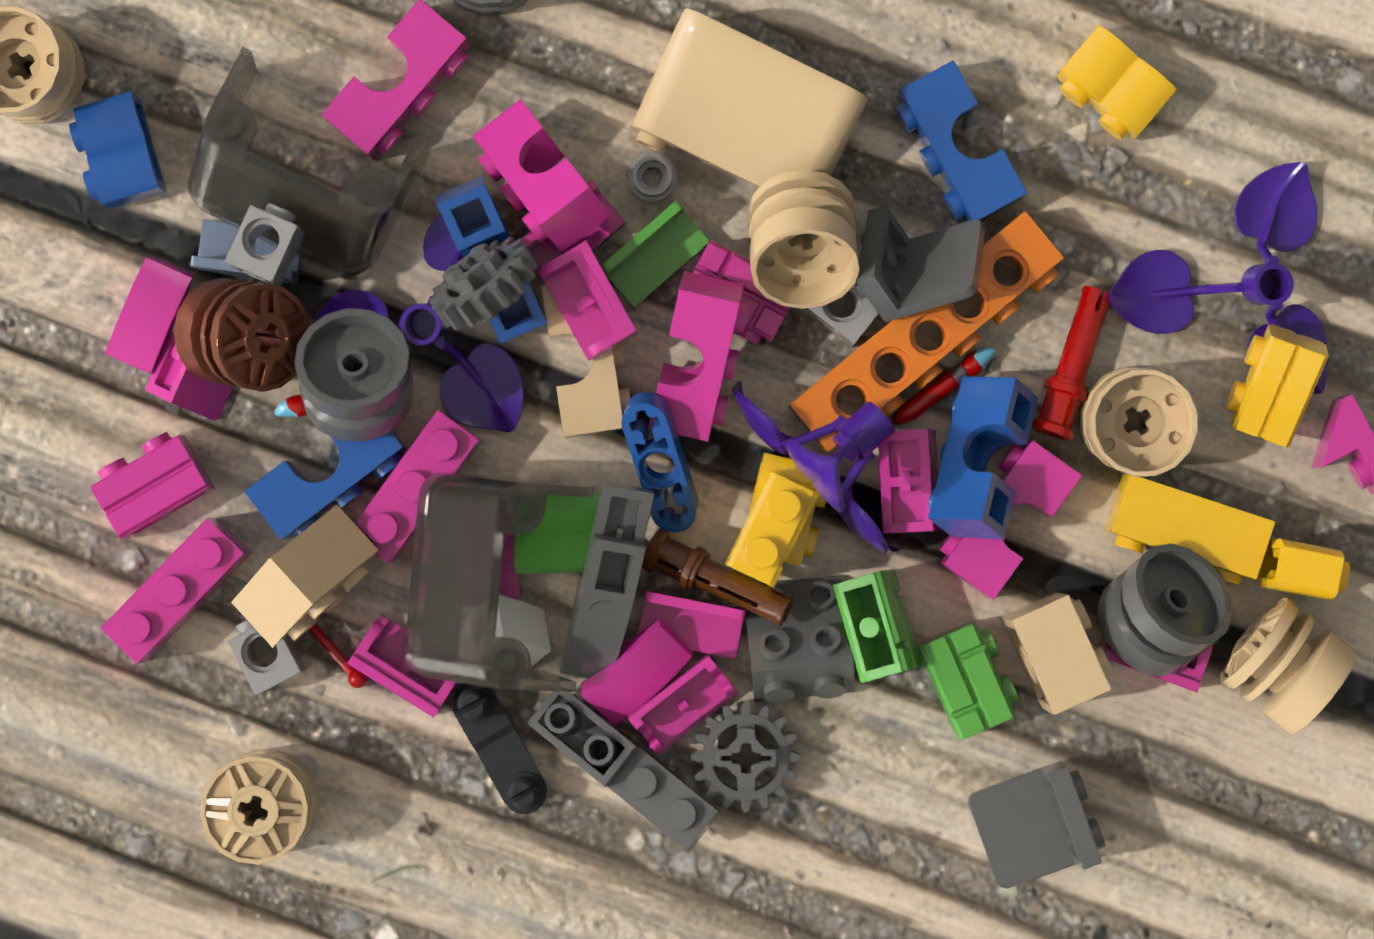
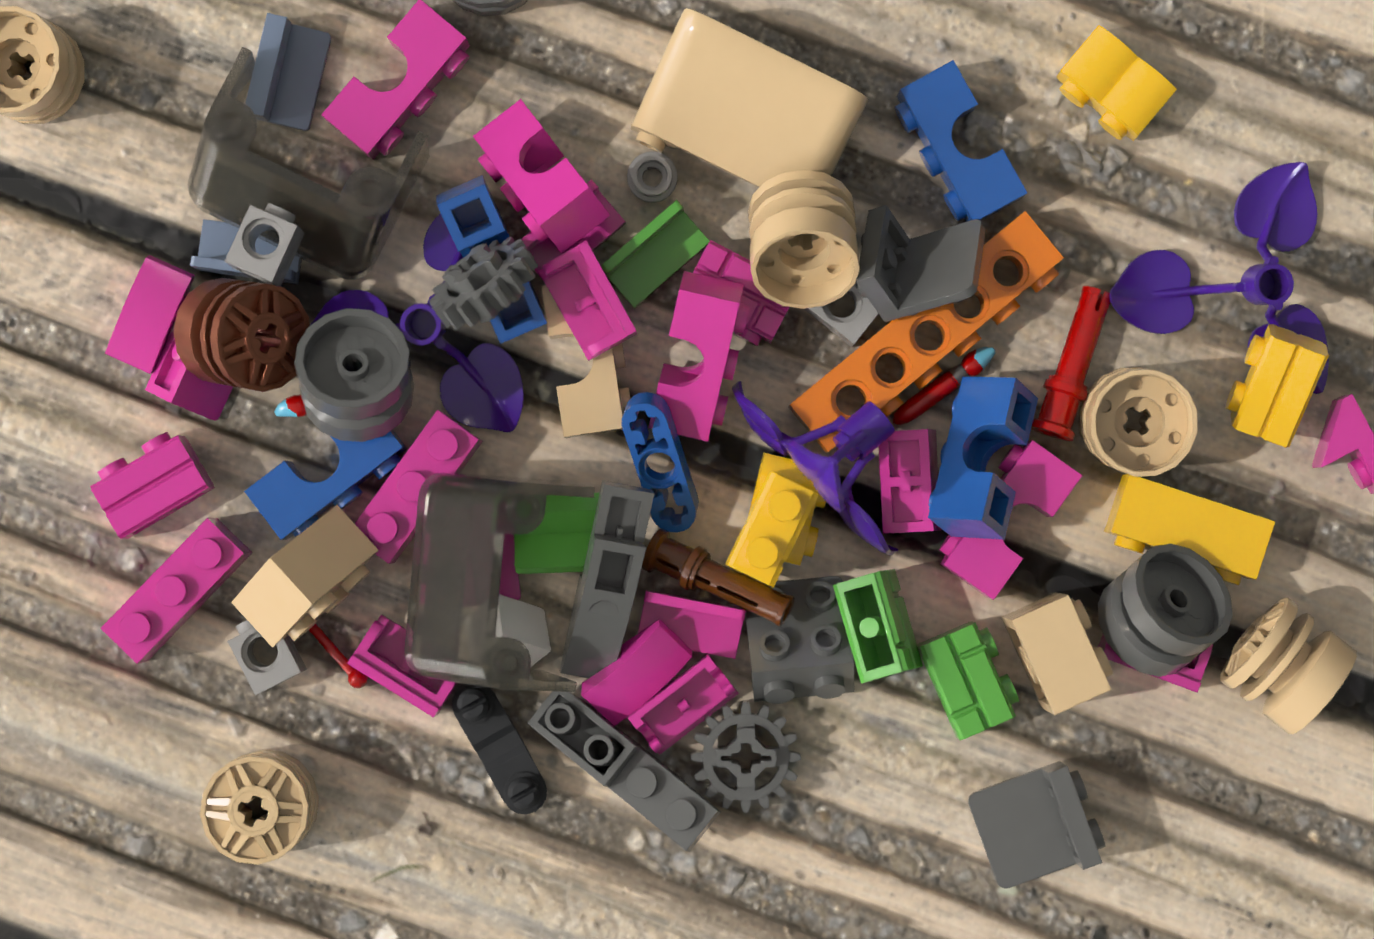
(117, 150): blue brick -> none
(287, 73): none -> sand blue panel
(1303, 569): yellow brick -> none

